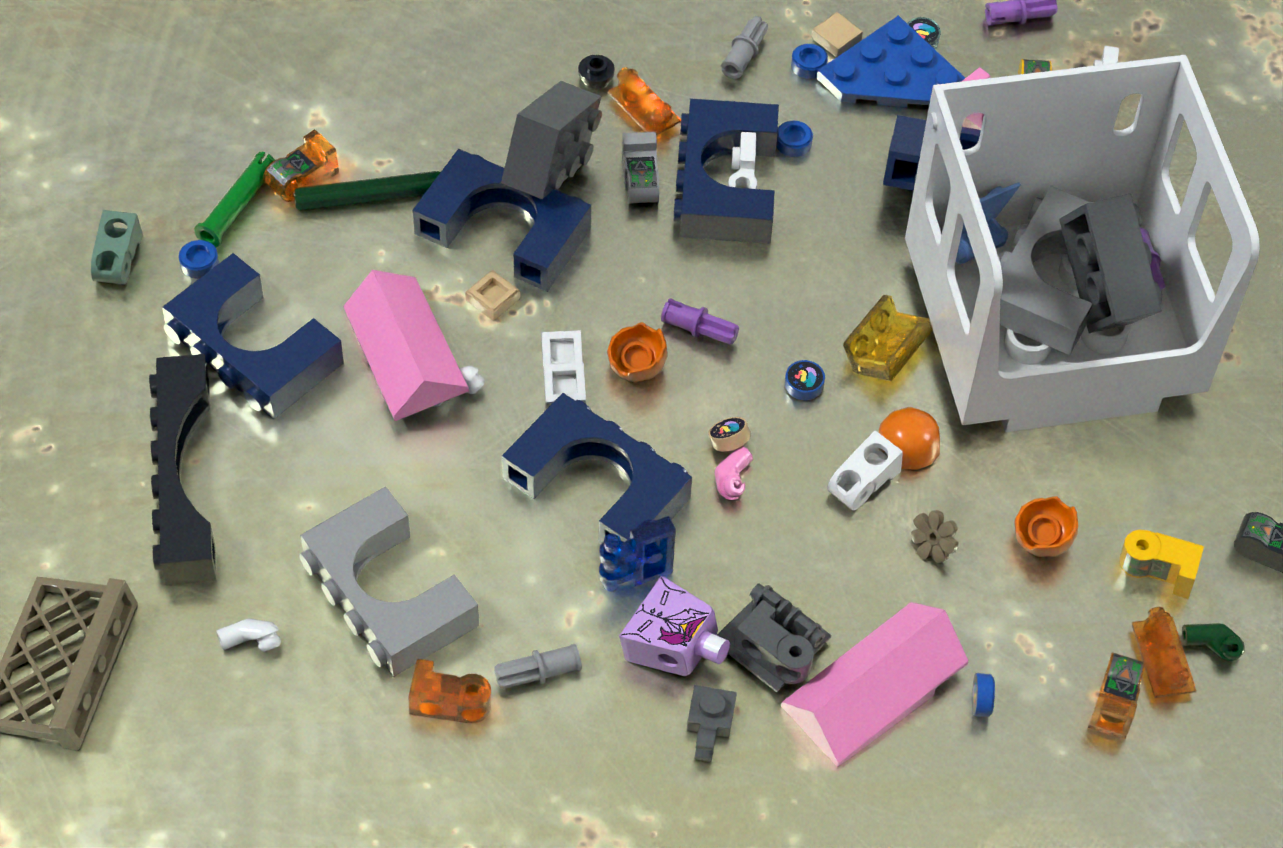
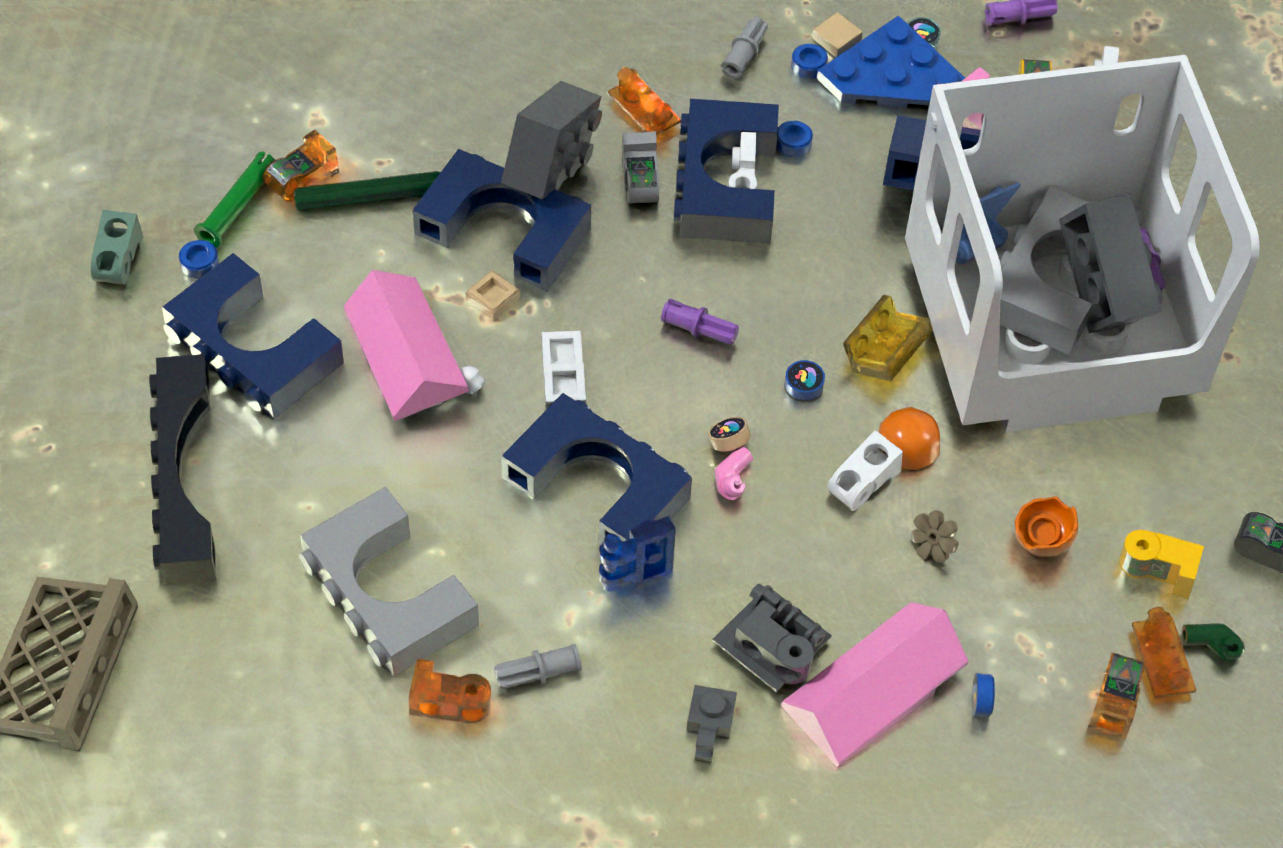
(247, 630): white arm -> none
(596, 71): black plate -> none
(637, 352): orange hair -> none
(672, 631): lavender torso -> none

